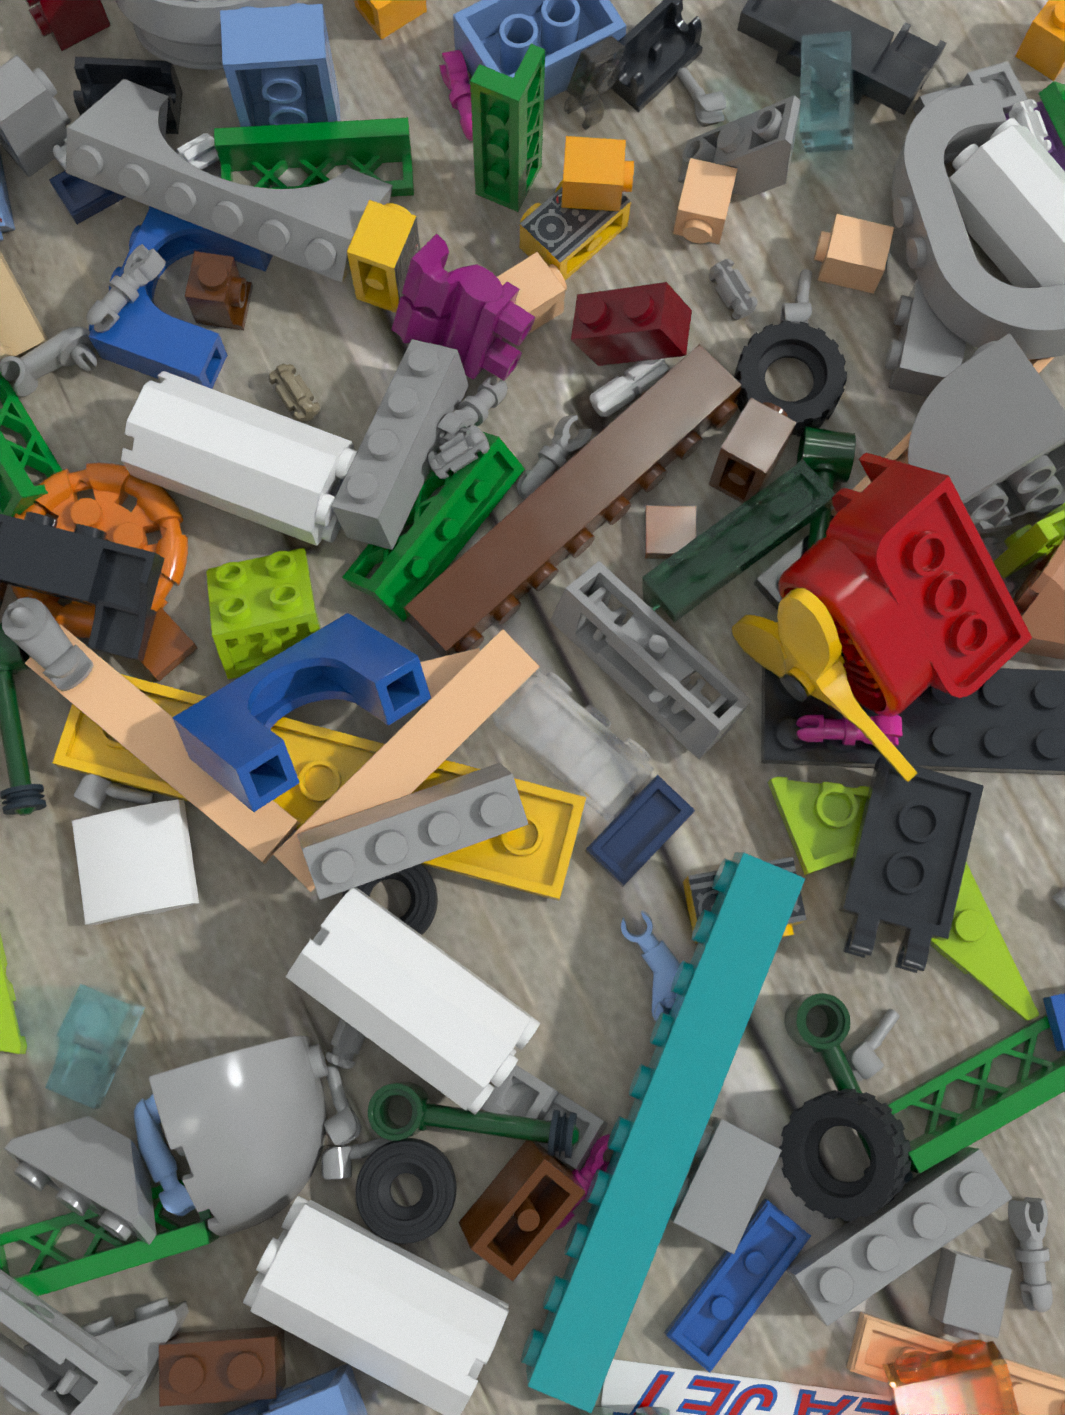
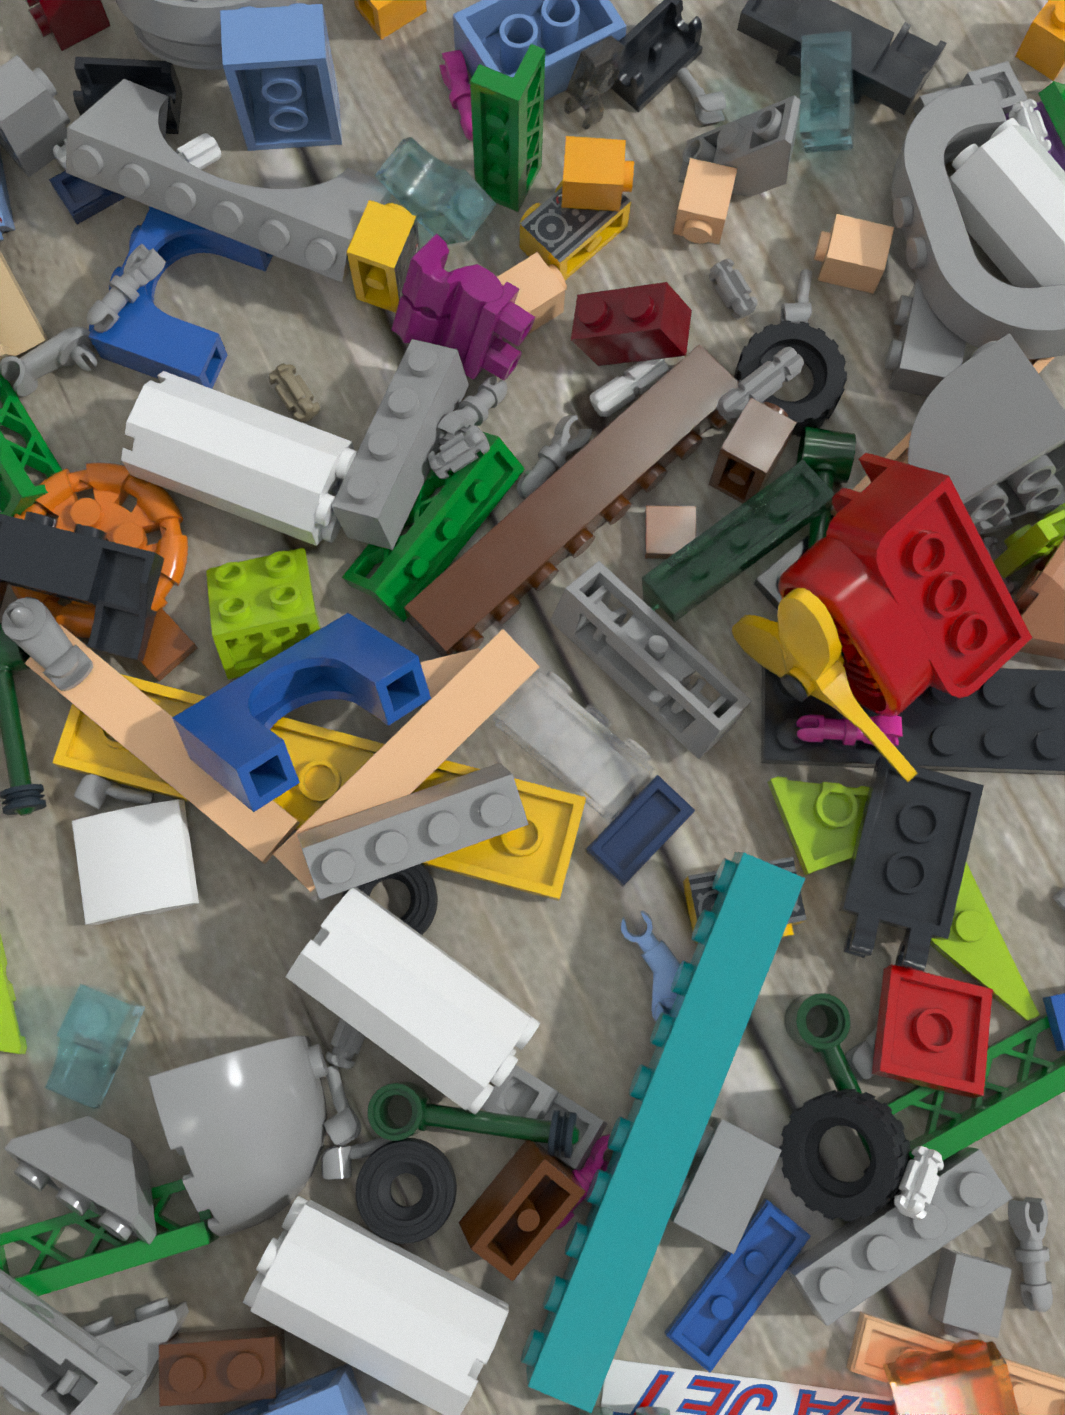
(159, 1158): light blue arm -> none
(217, 291): reddish brown brick -> none
(318, 146): green fence -> none
(438, 194): none -> clear light blue arch
(760, 383): none -> light grey axle
(919, 1182): none -> white piece
(932, 1031): none -> red plate

